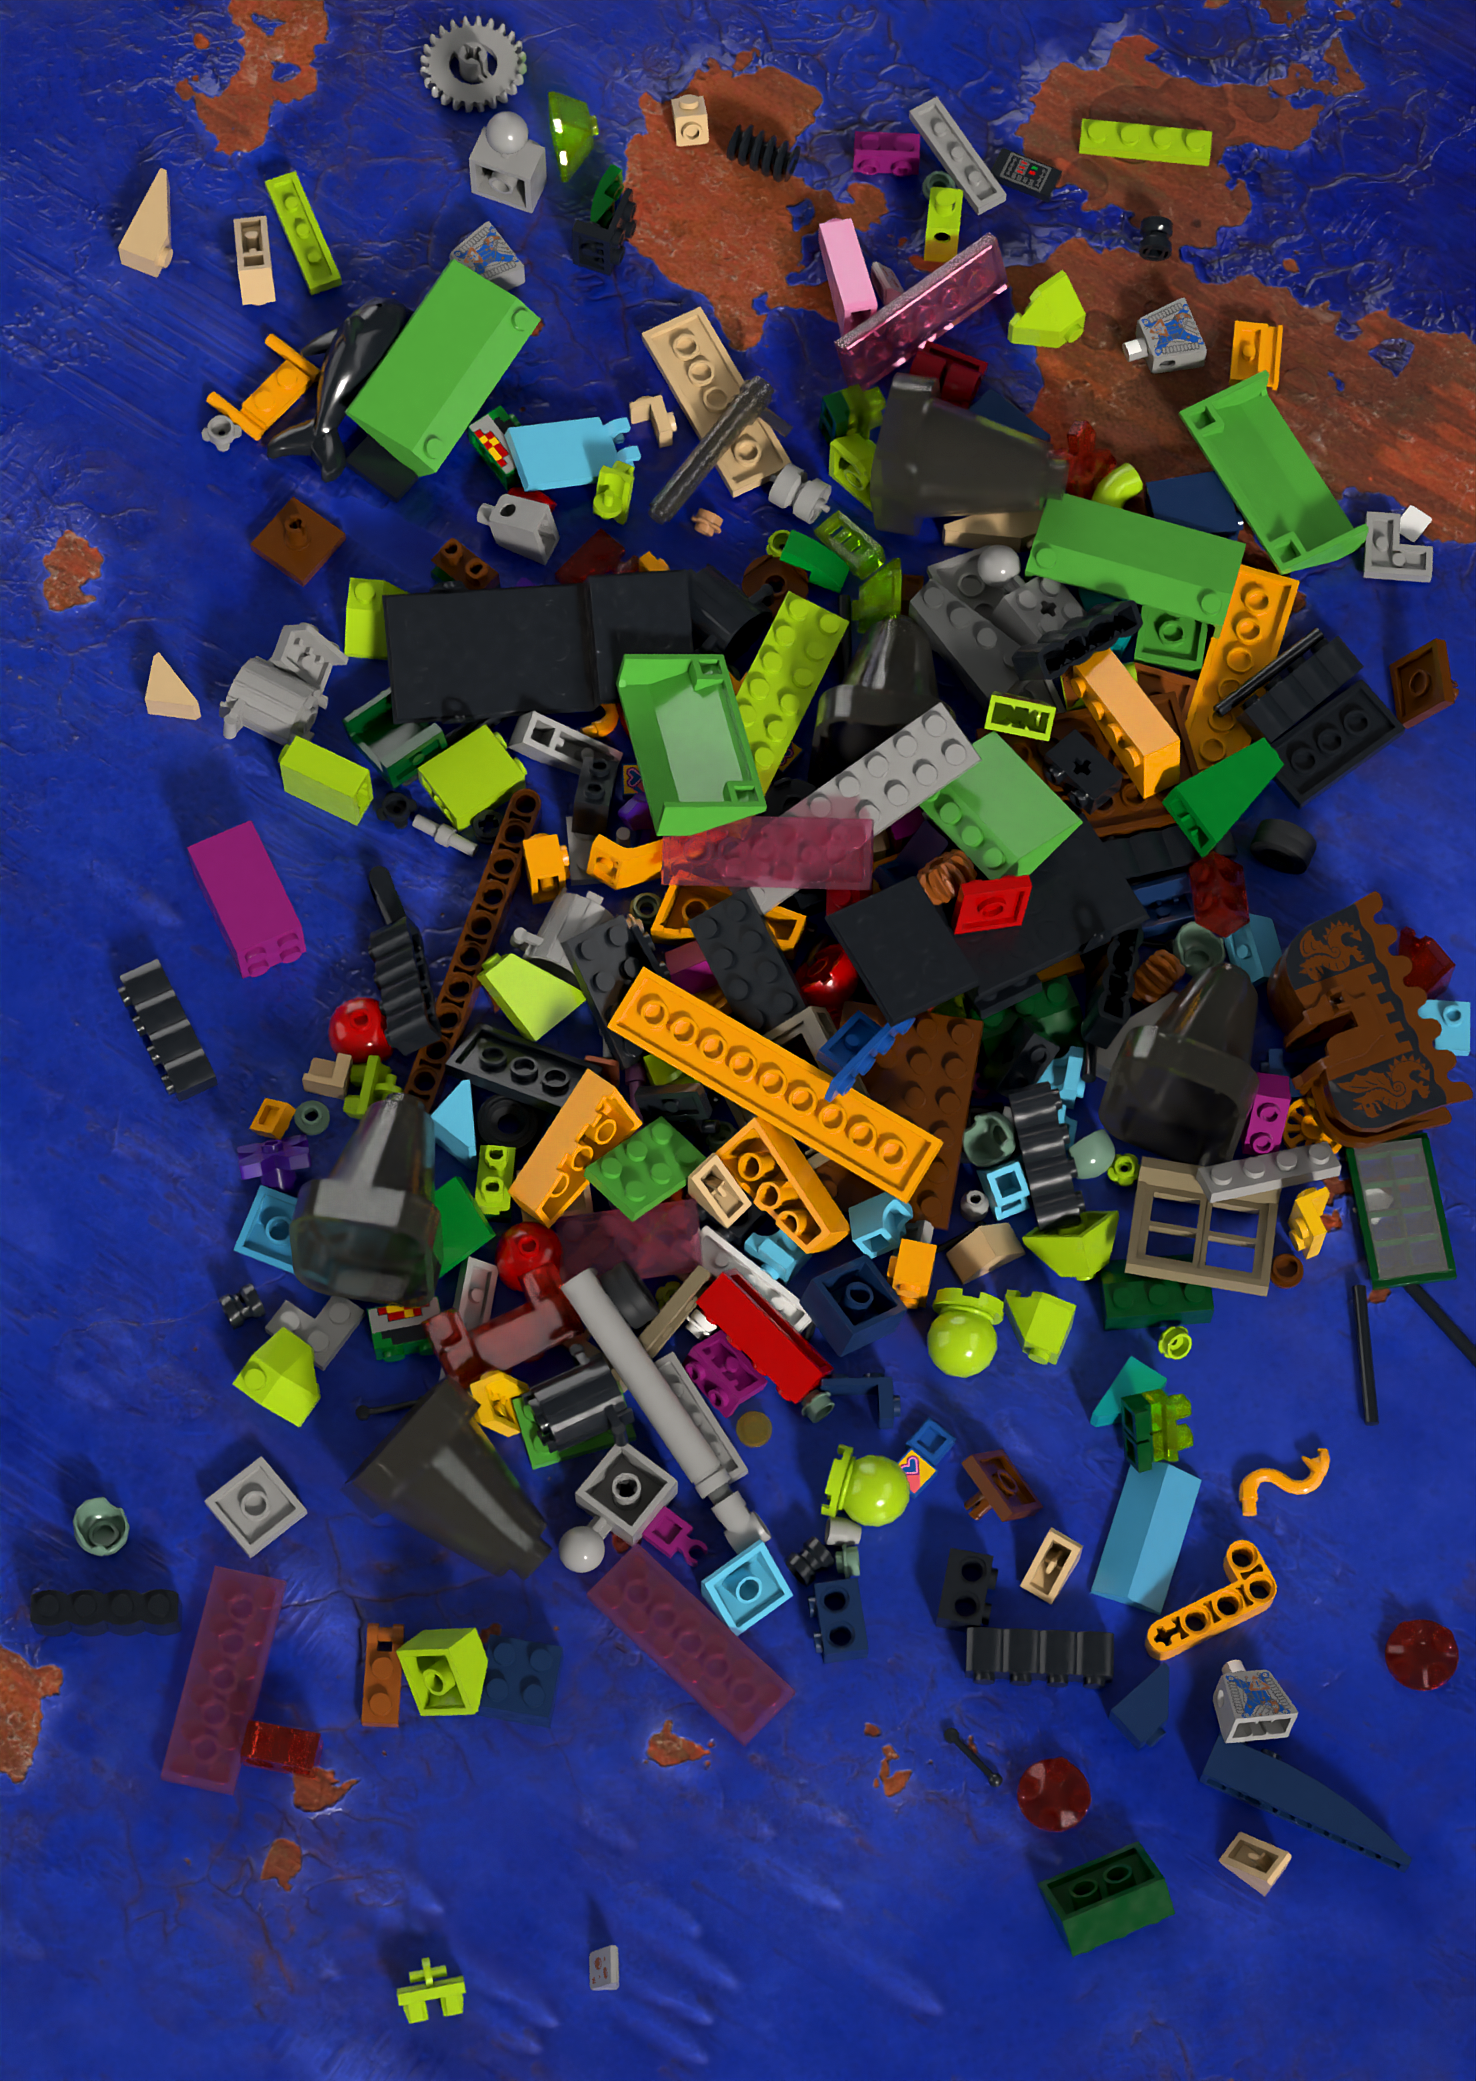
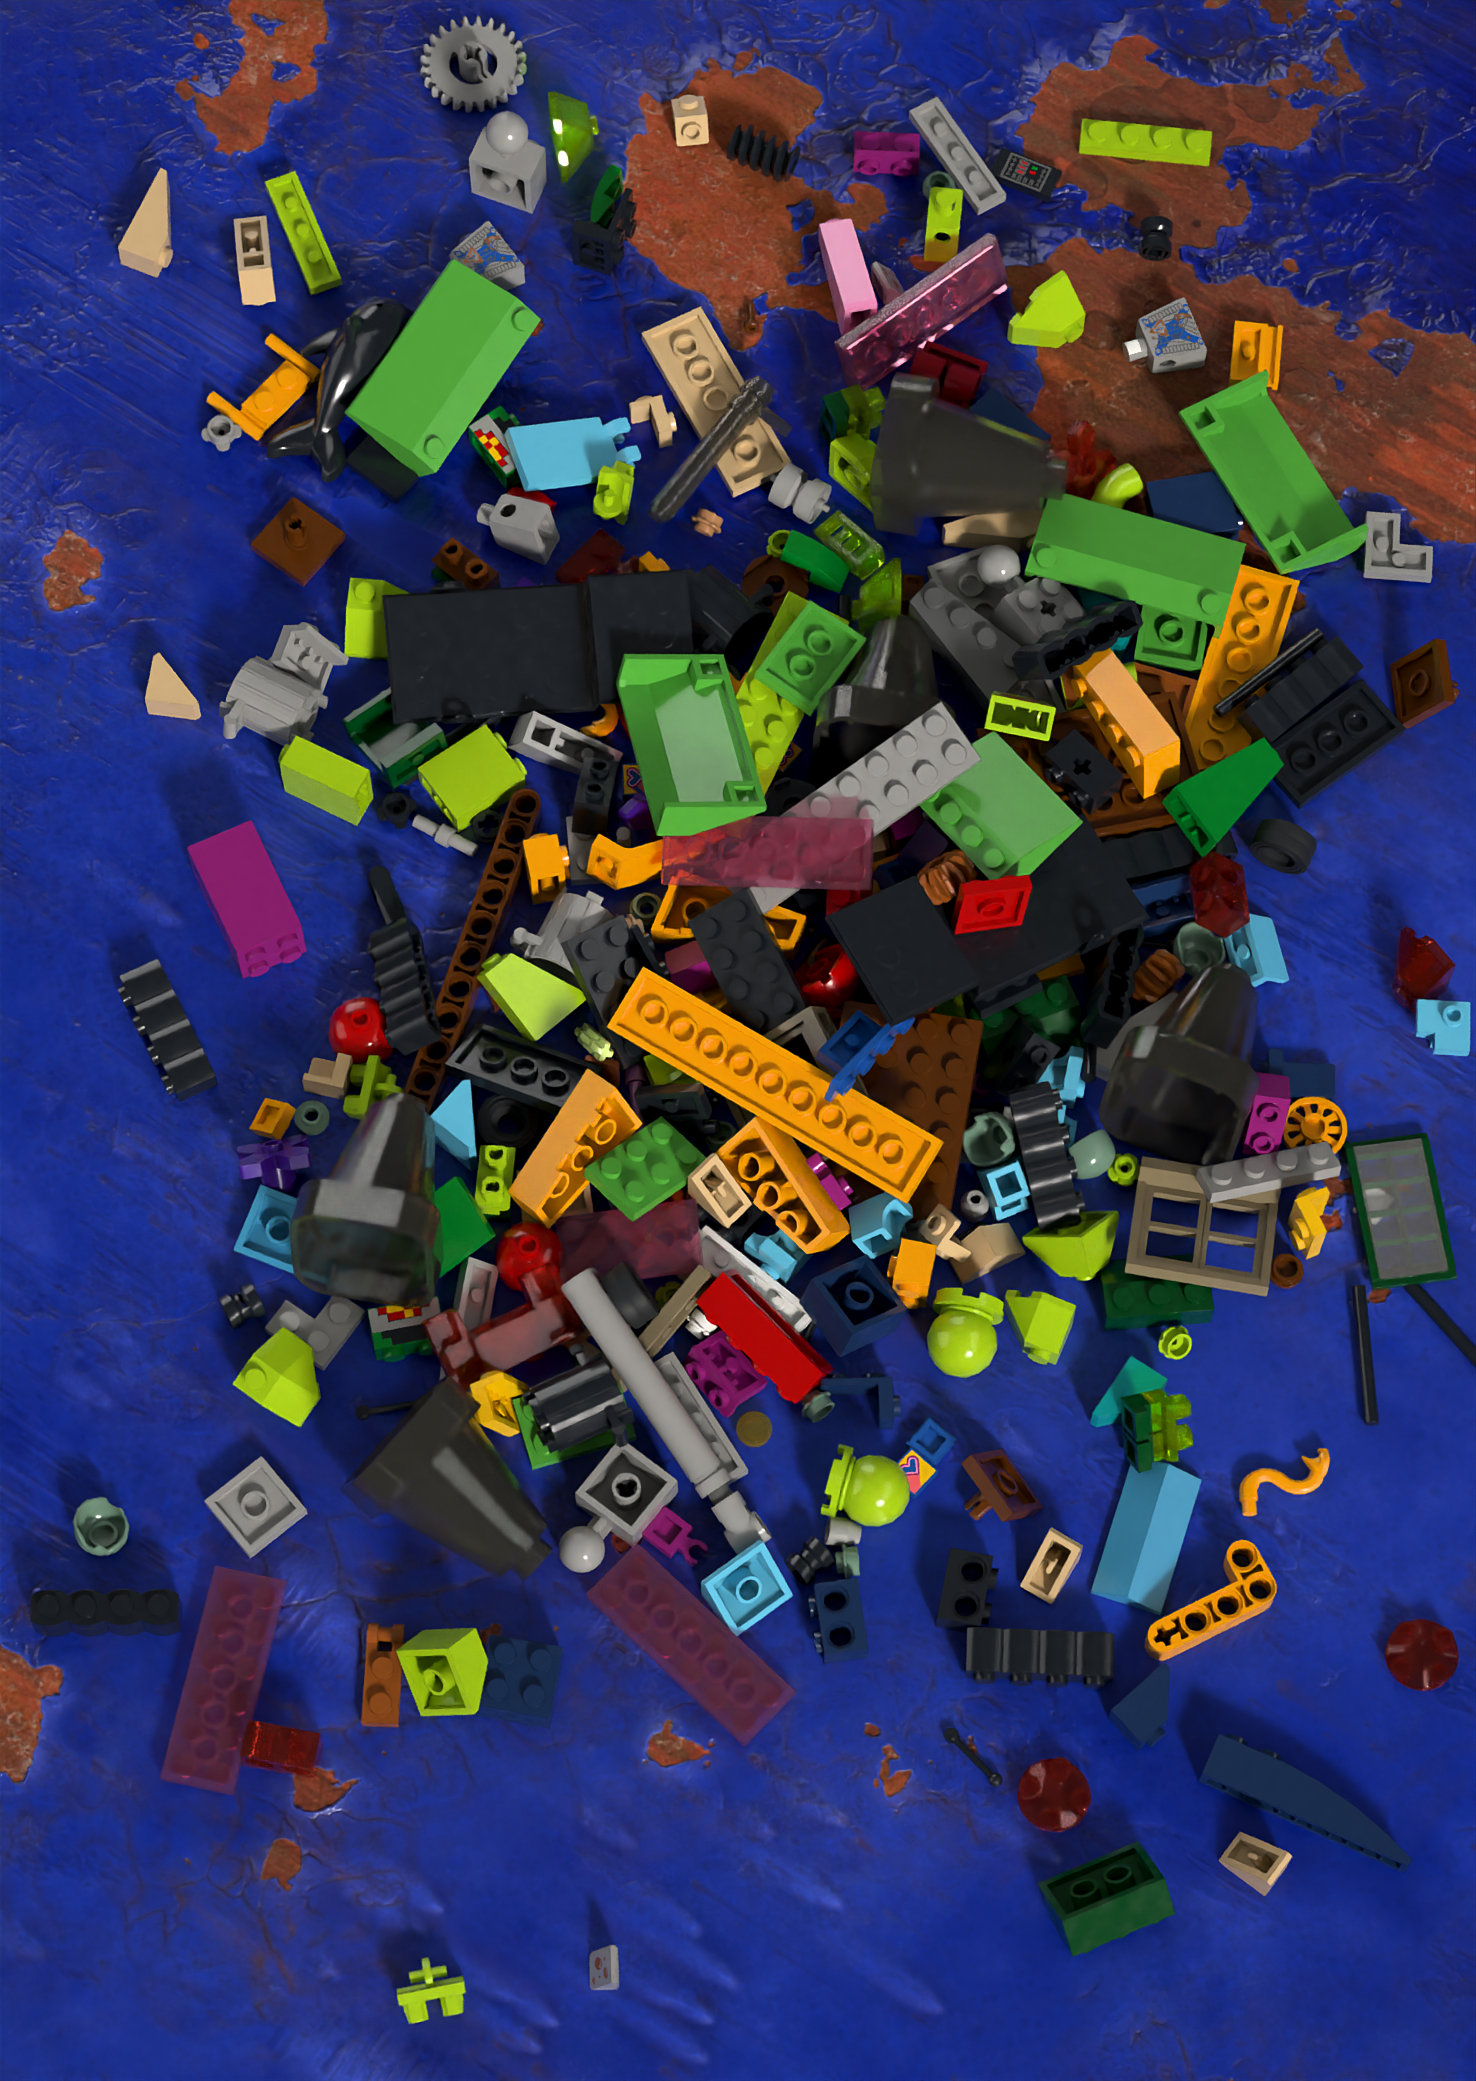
(593, 1042): none -> yellowish green axle
(751, 324): none -> reddish brown piece
(810, 657): none -> bright green plate
(836, 1187): none -> magenta plate
(940, 1231): none -> tan bracket
(1251, 1705): light grey torso -> none
(1380, 1057): reddish brown animal -> none
(1413, 523): white sticker -> none

